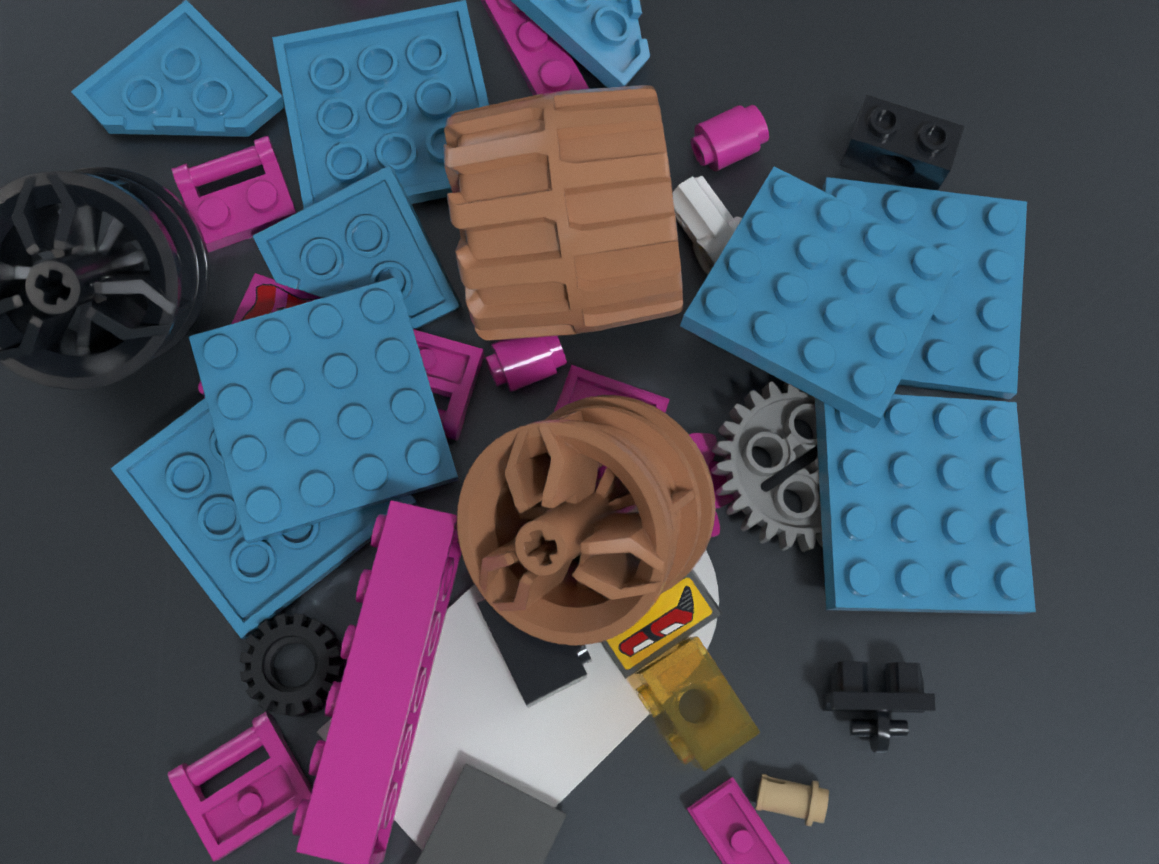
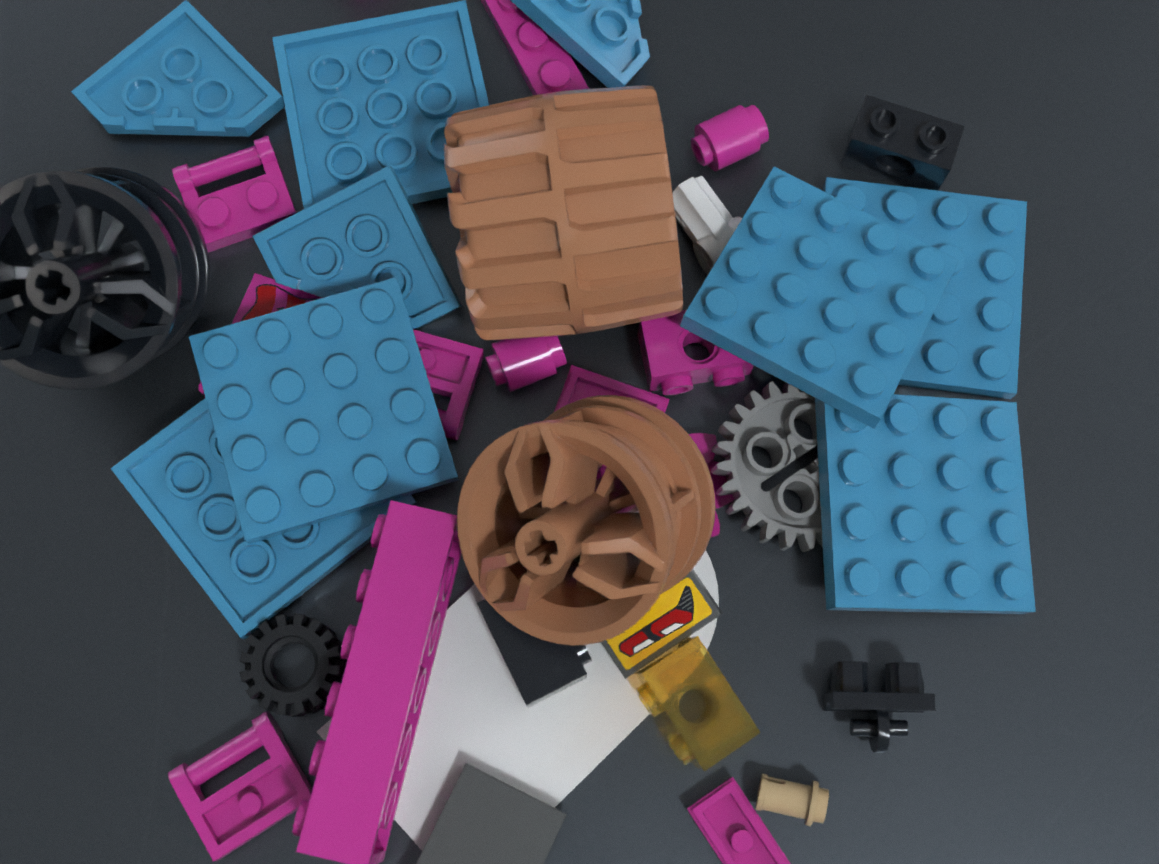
(672, 370): none -> dark pink brick

